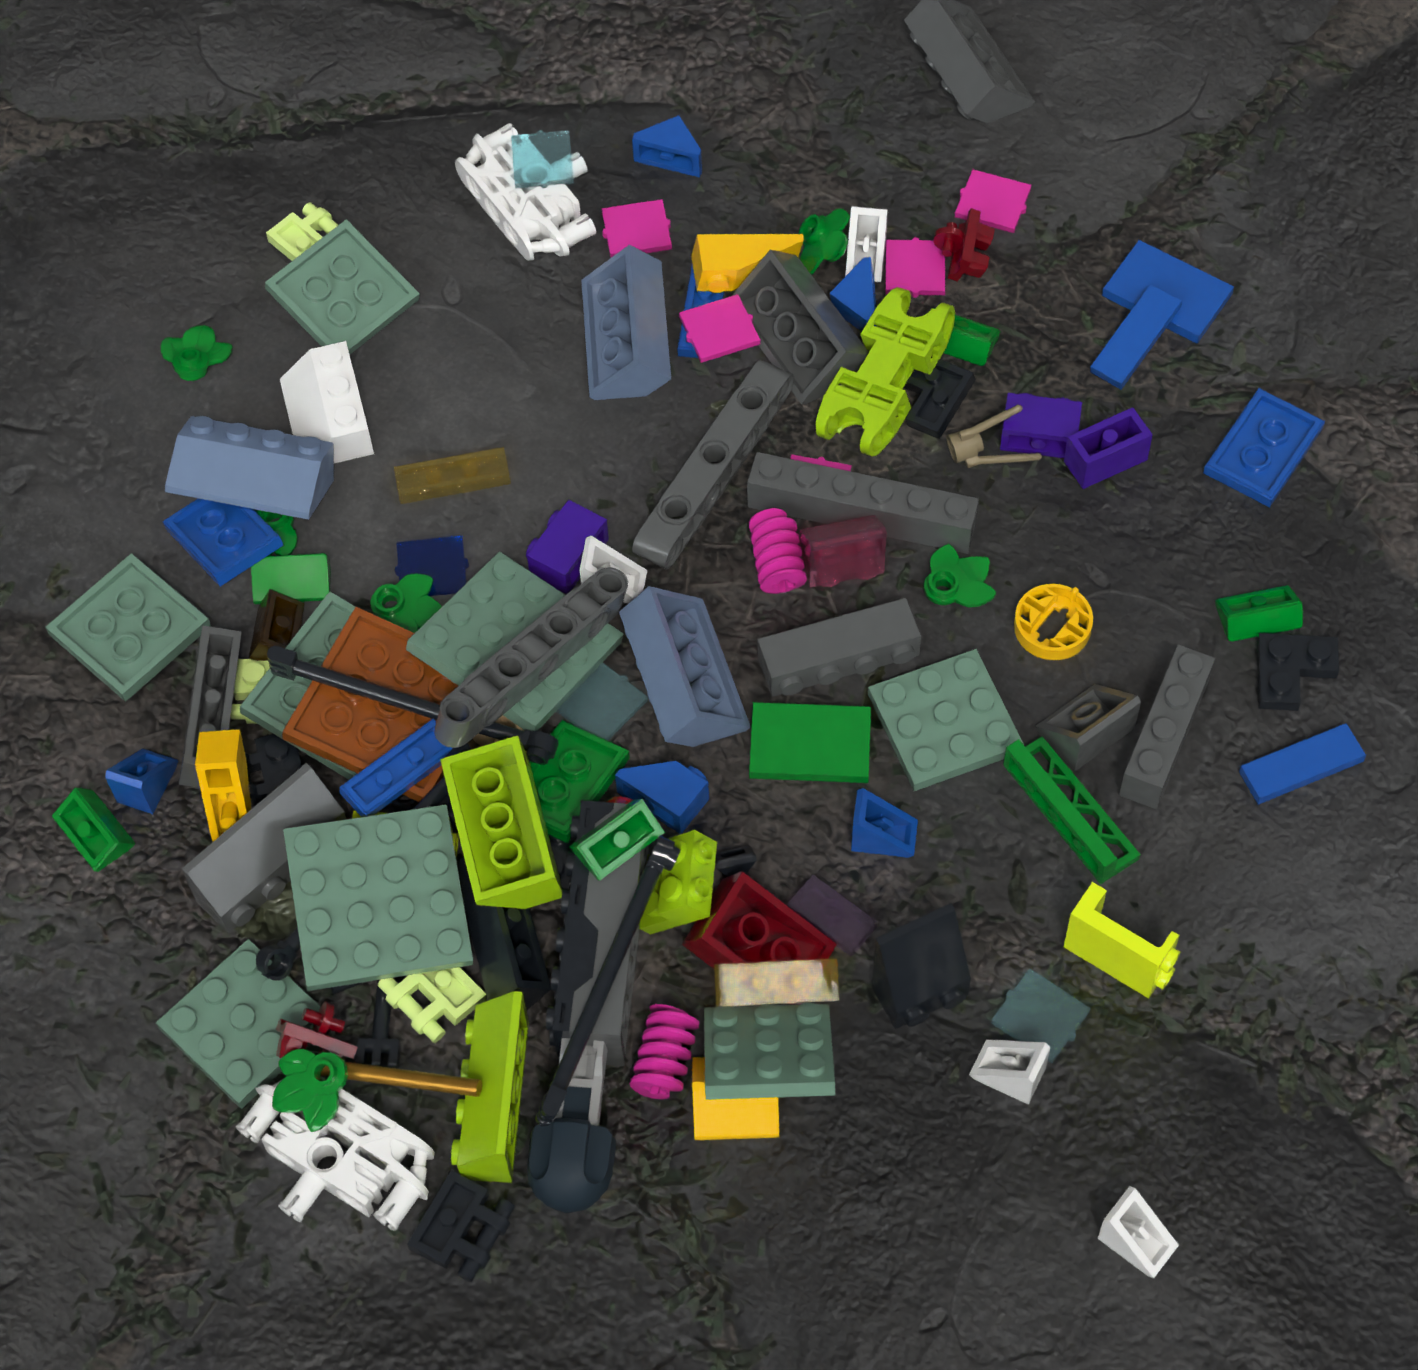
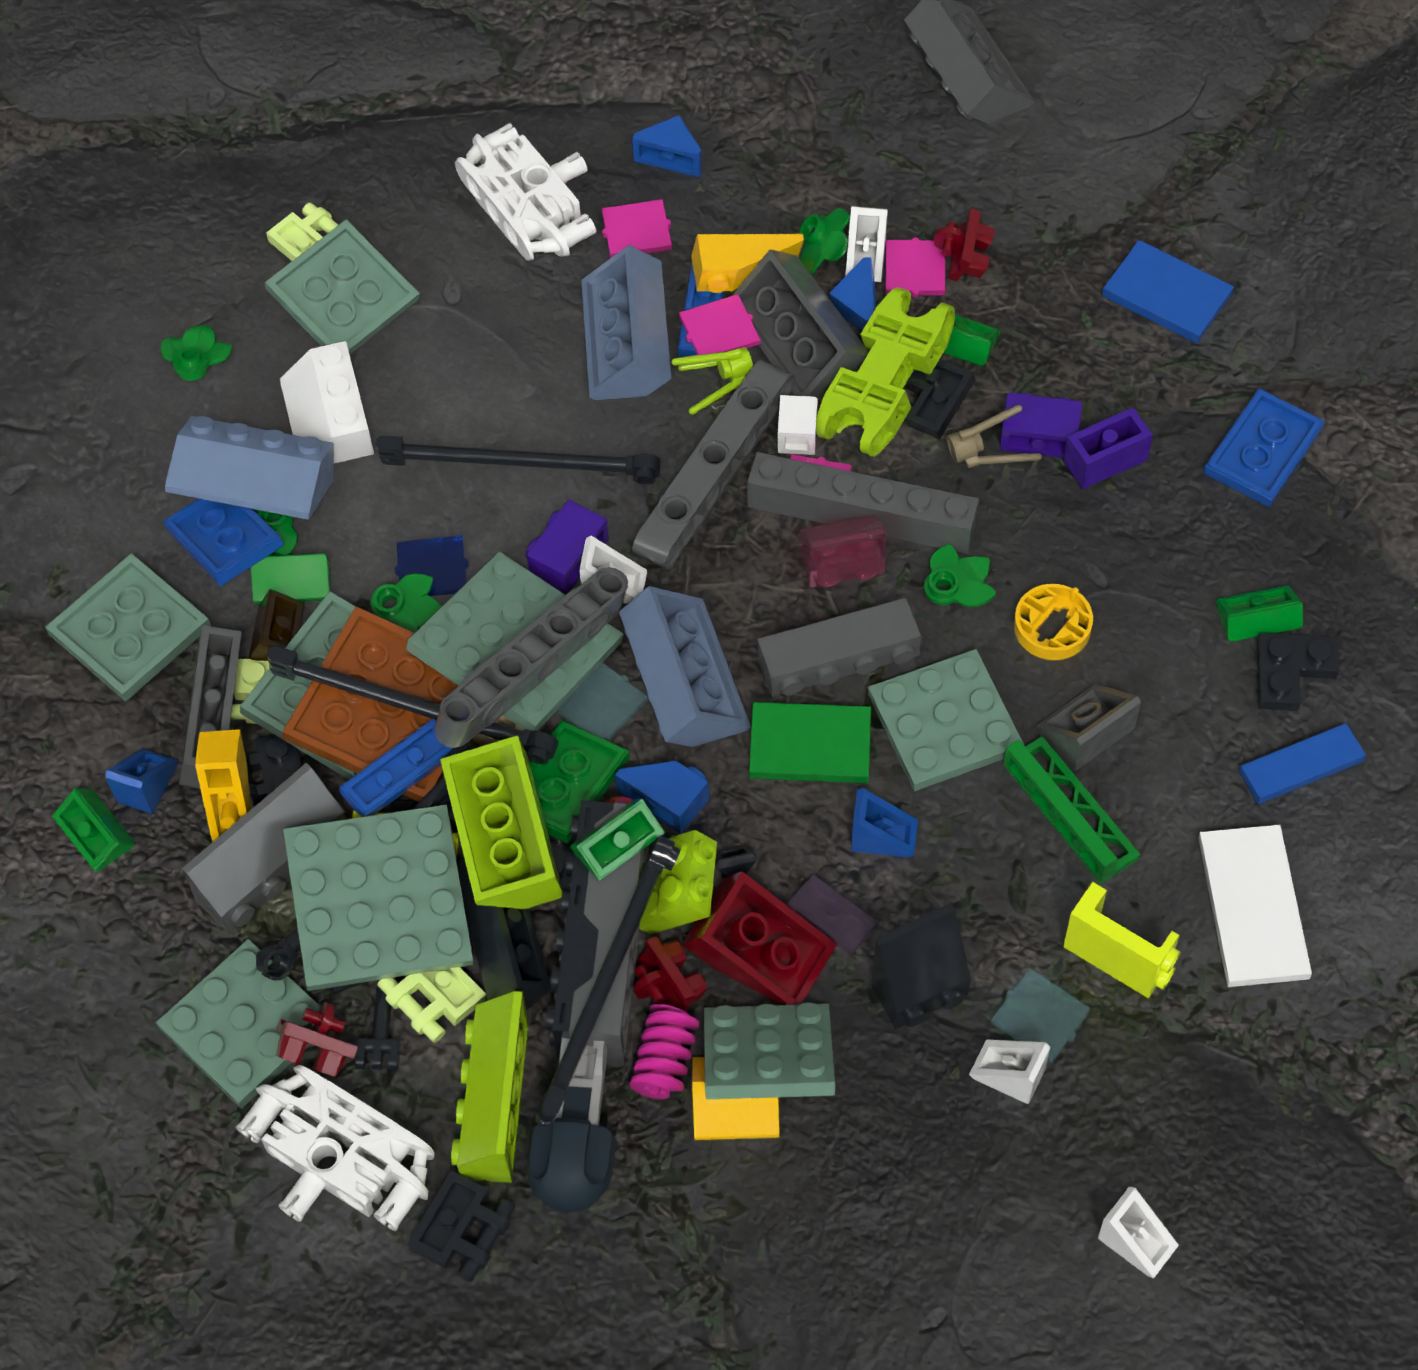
(304, 1088): green plate -> none
(411, 1079): pearl gold bar -> none
(452, 475): clear yellow tile -> none
(542, 159): clear light blue piece -> none
(642, 466): none -> black hinge
(662, 979): none -> dark red hips
(730, 364): none -> lime plant
(776, 982): clear yellow tile -> none
(777, 551): dark pink piece -> none
(797, 424): none -> white panel
(997, 199): dark pink piece -> none
(1135, 336): blue tile -> none
(1166, 727): dark grey brick -> none
(1254, 906): none -> white tile

